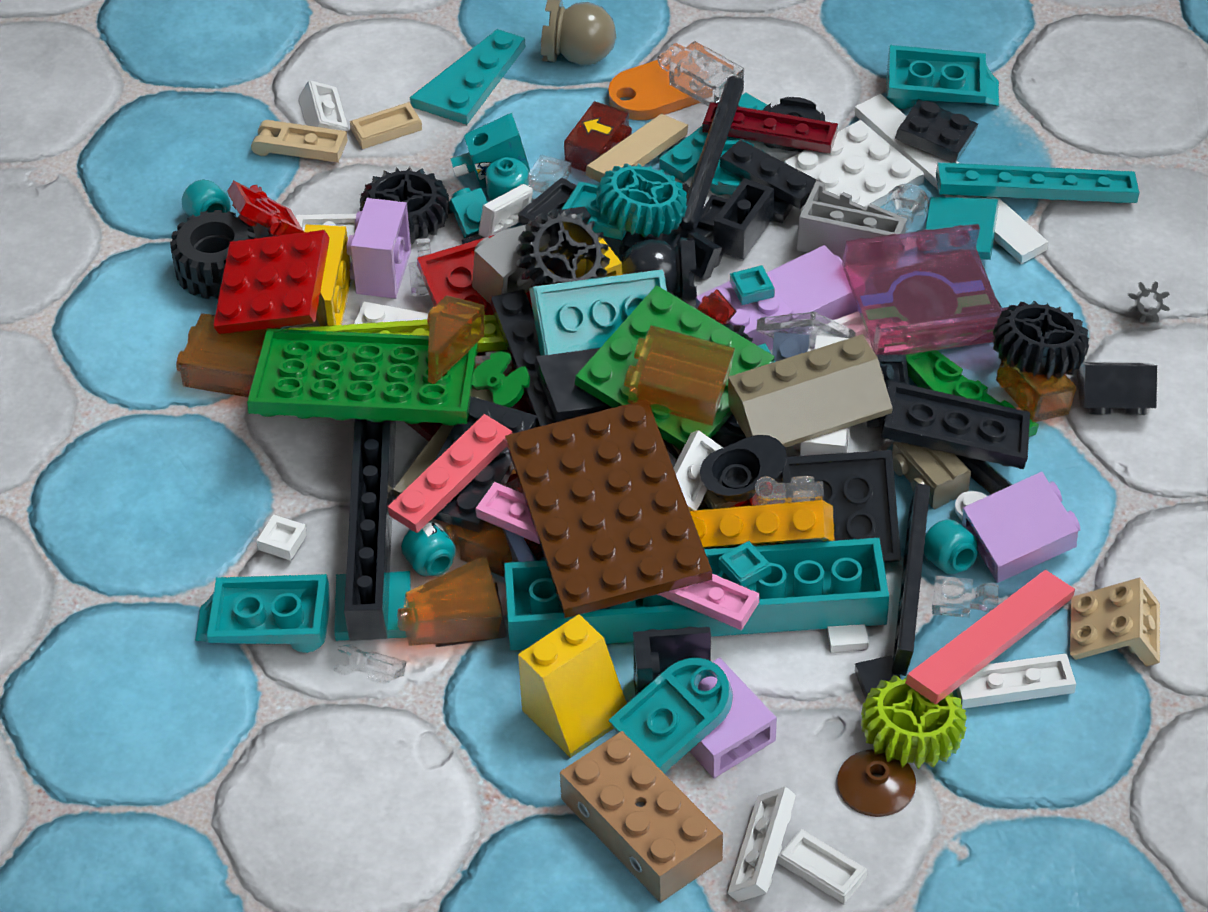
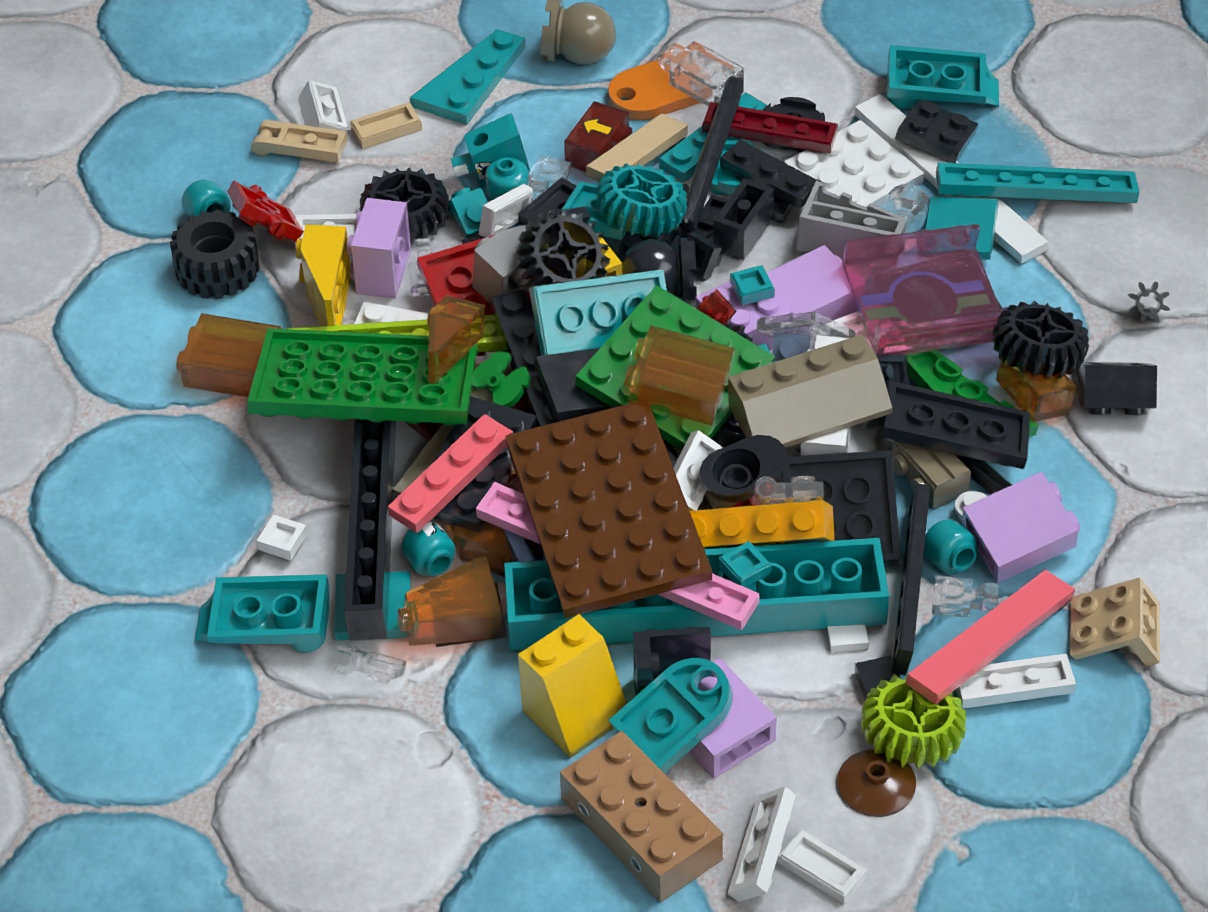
(272, 282): red plate -> none

